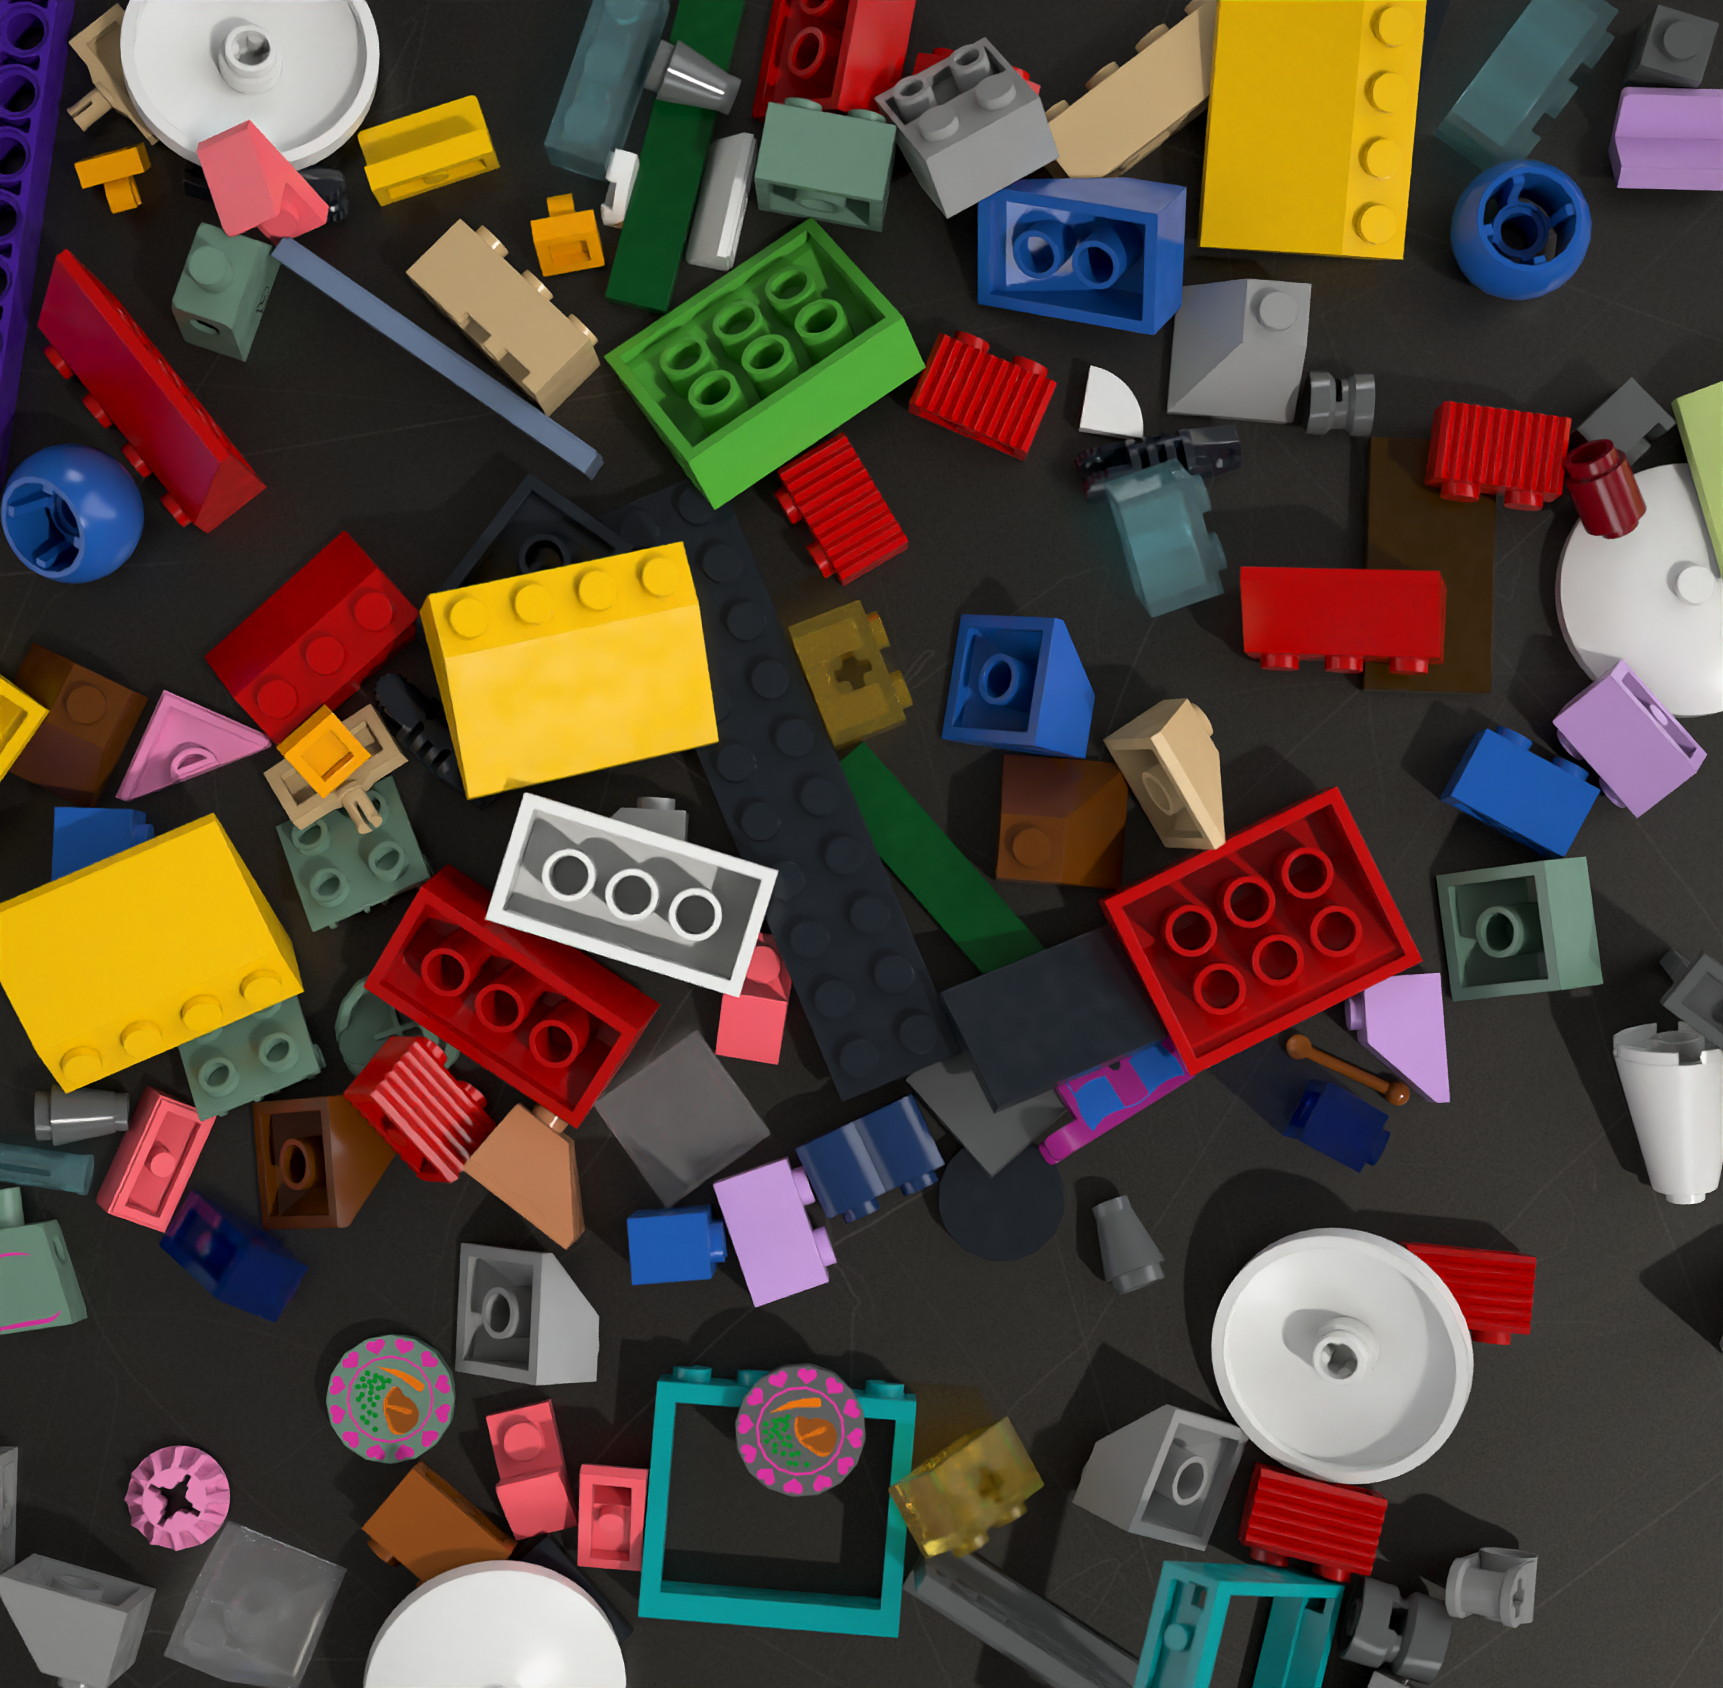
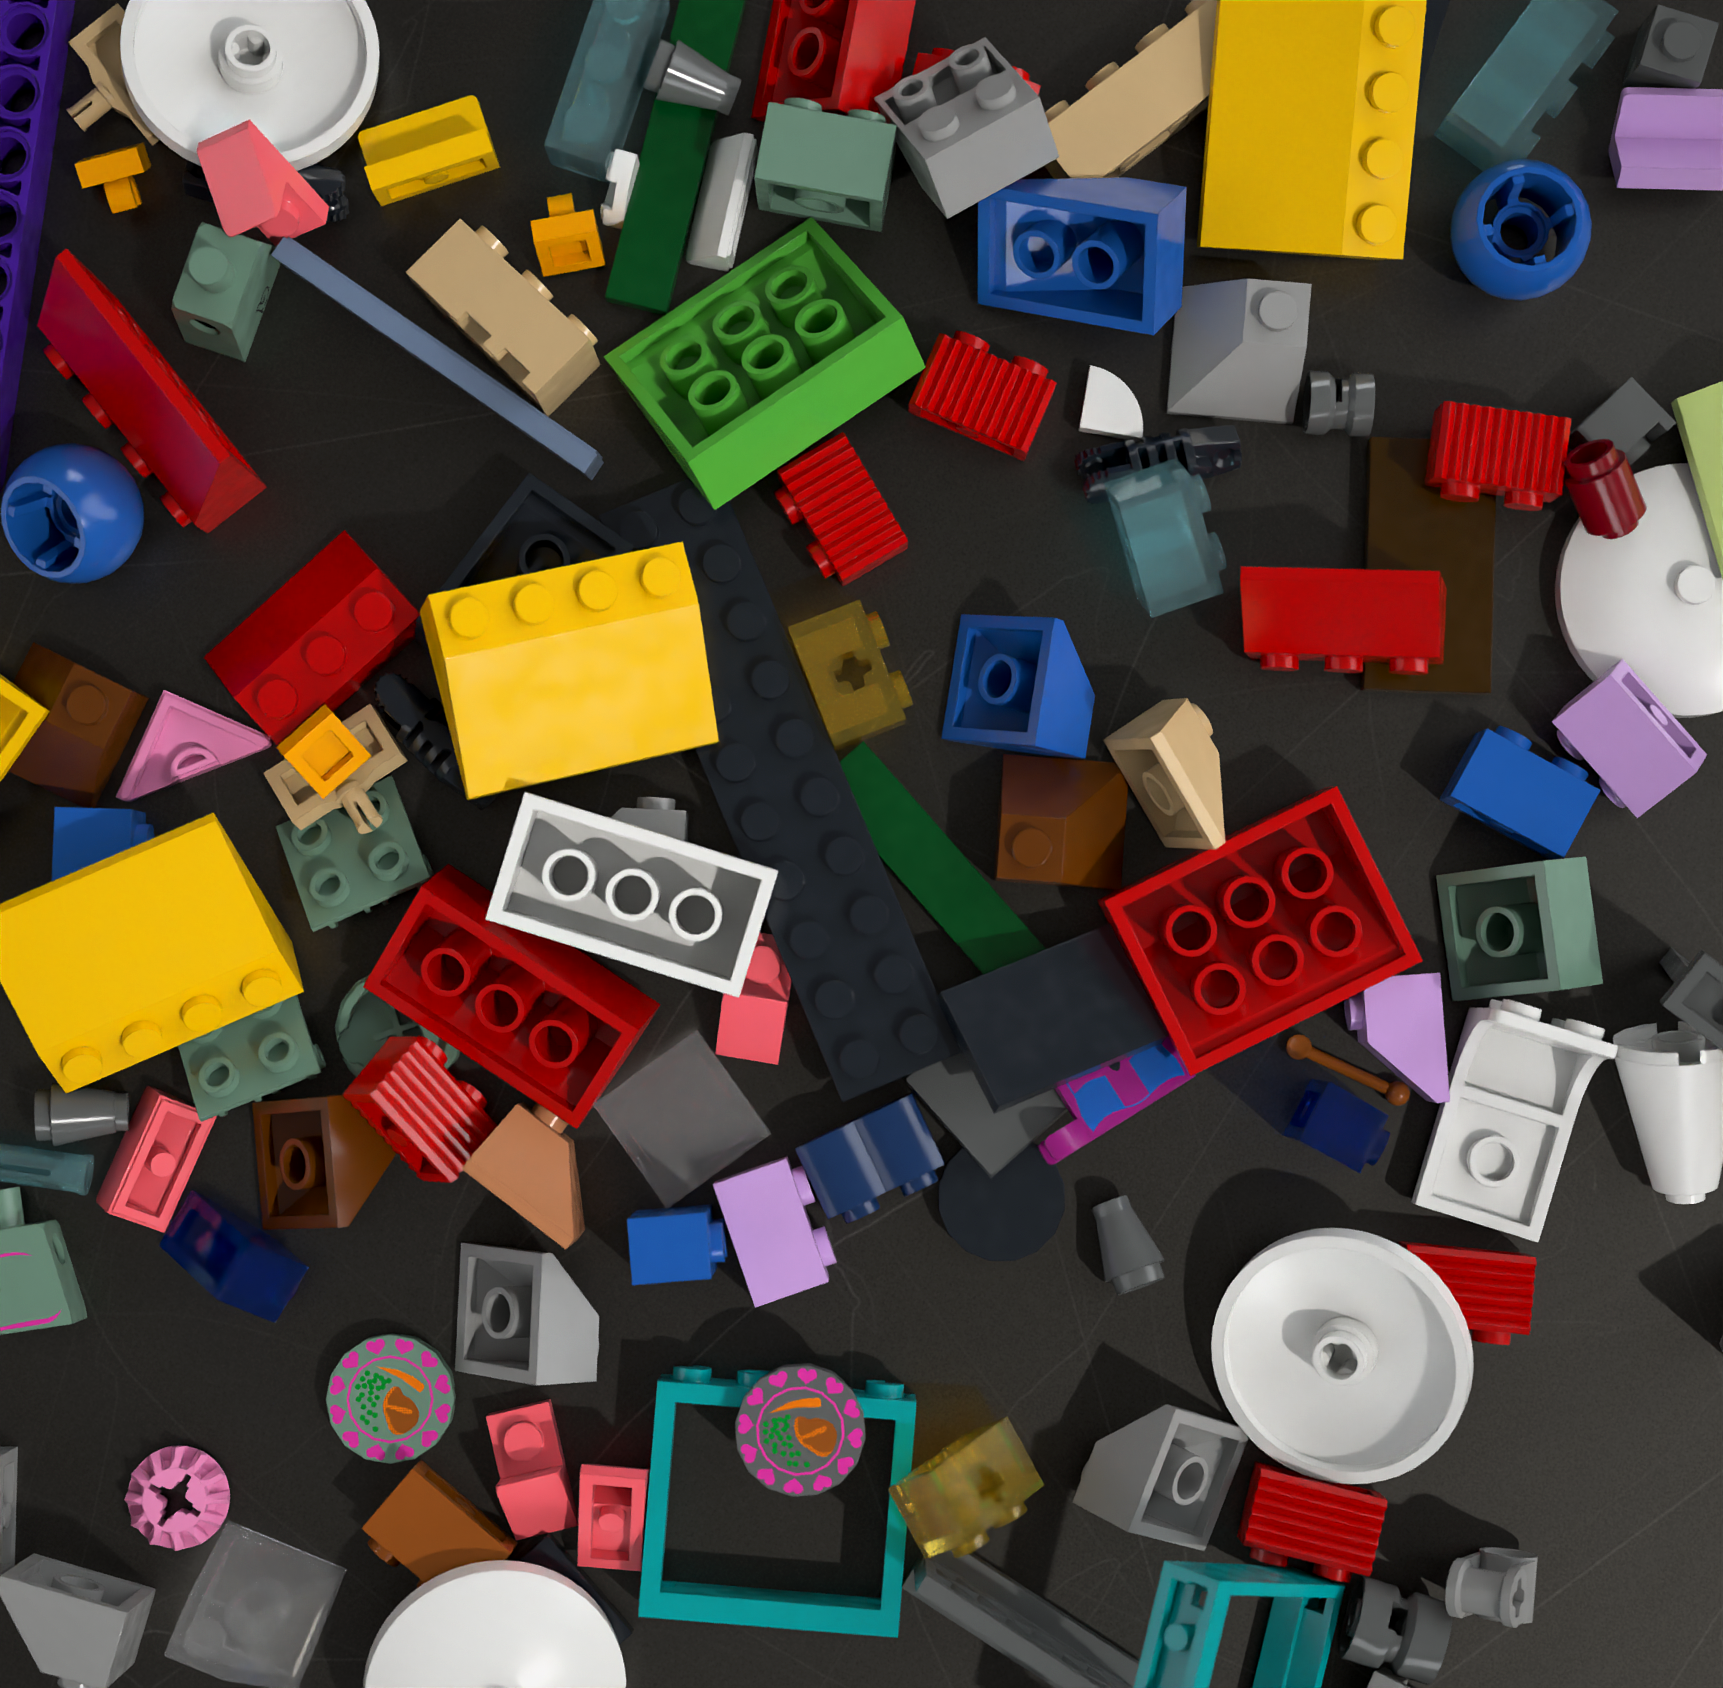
(1508, 1116): none -> white bracket

